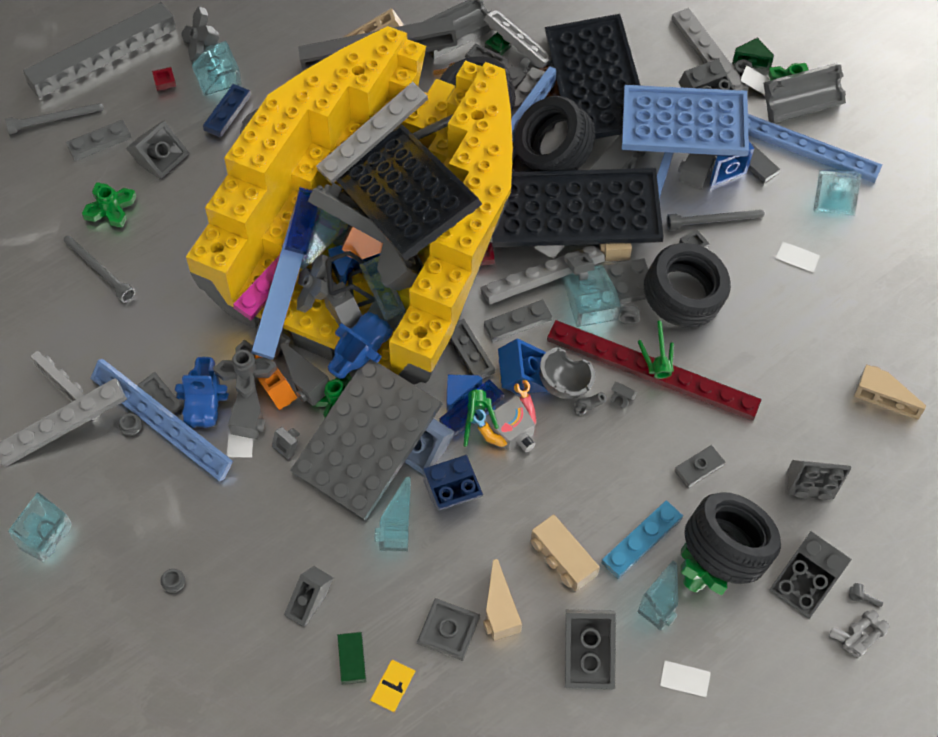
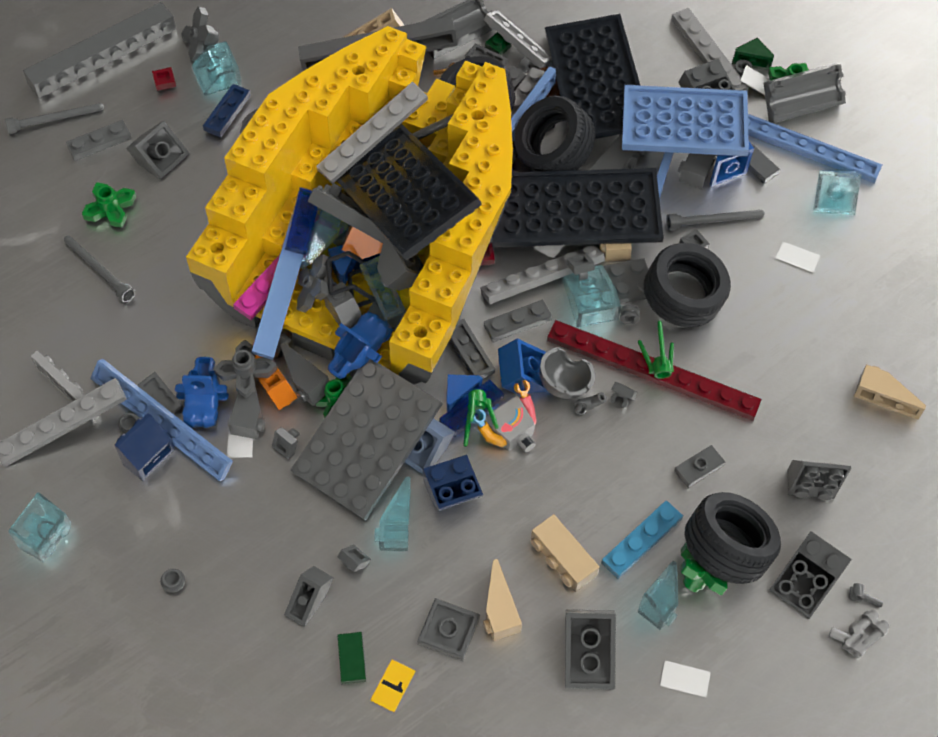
(144, 447): none -> dark blue slope
(353, 558): none -> dark grey plate

